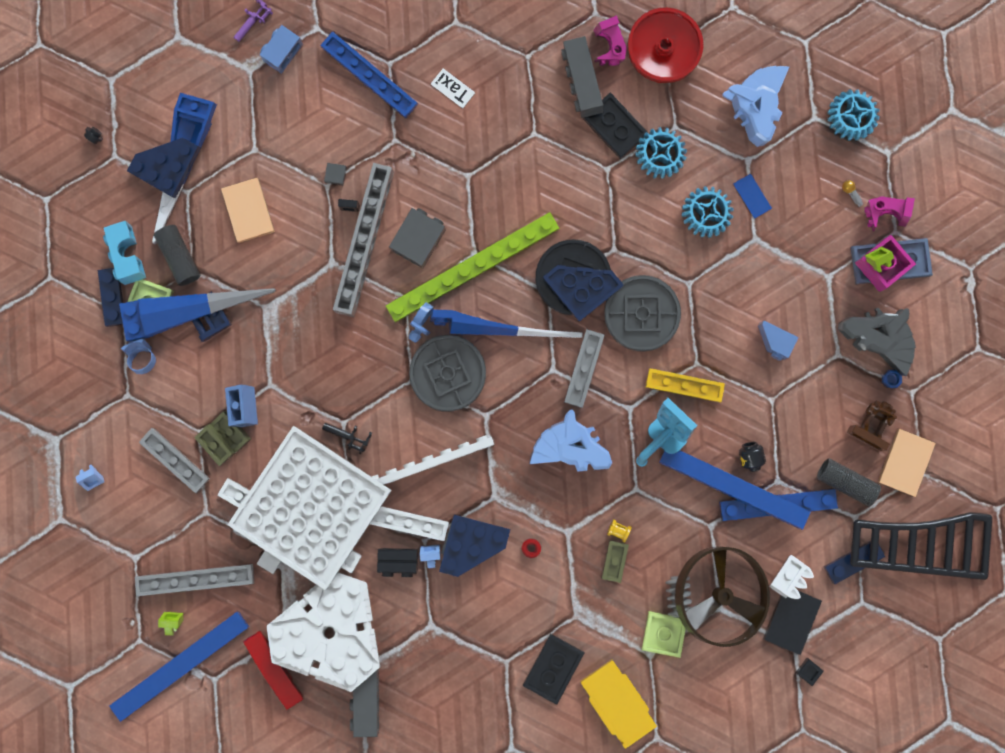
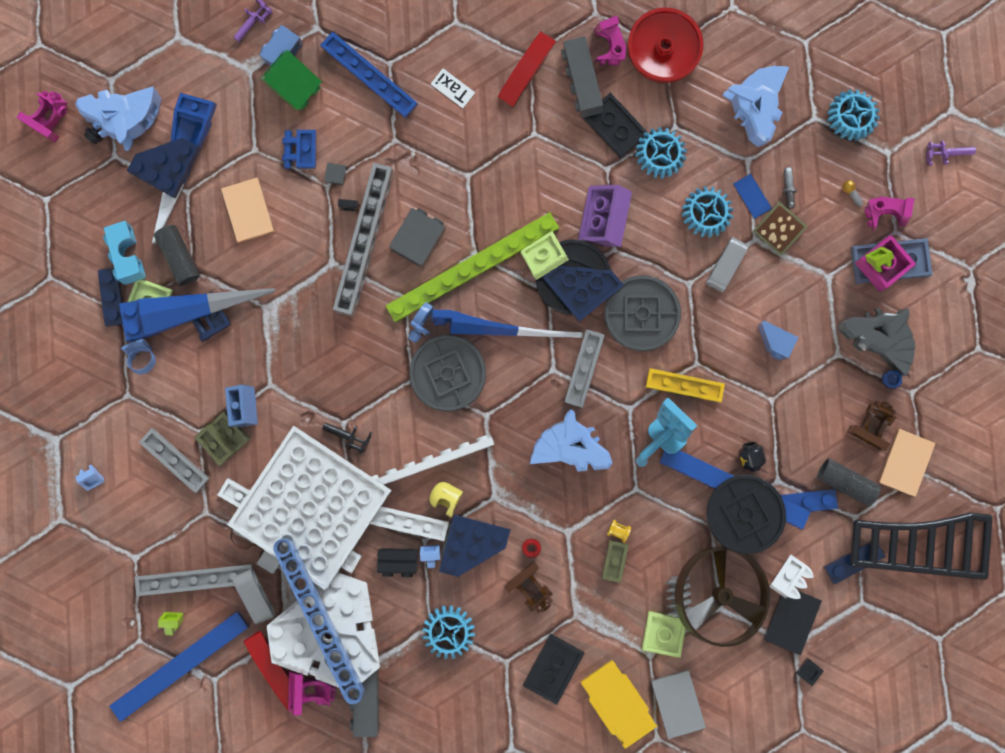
(37, 122): none -> dark pink tile
(121, 115): none -> light blue animal
(254, 596): none -> light grey beam
(291, 80): none -> green brick
(305, 149): none -> blue plate
(319, 630): none -> medium blue beam
(323, 693): none -> dark pink tile
(445, 495): none -> light yellow helmet
(453, 640): none -> medium azure gear
(526, 68): none -> red slope
(540, 601): none -> reddish brown tile
(544, 255): none -> yellowish green tile
(605, 215): none -> medium lavender slope
(678, 704): none -> light grey tile
(727, 264): none -> light grey beam
(746, 514): none -> black plate
(780, 228): none -> reddish brown slope
(789, 191): none -> flat silver piece
(946, 152): none -> medium lavender piece

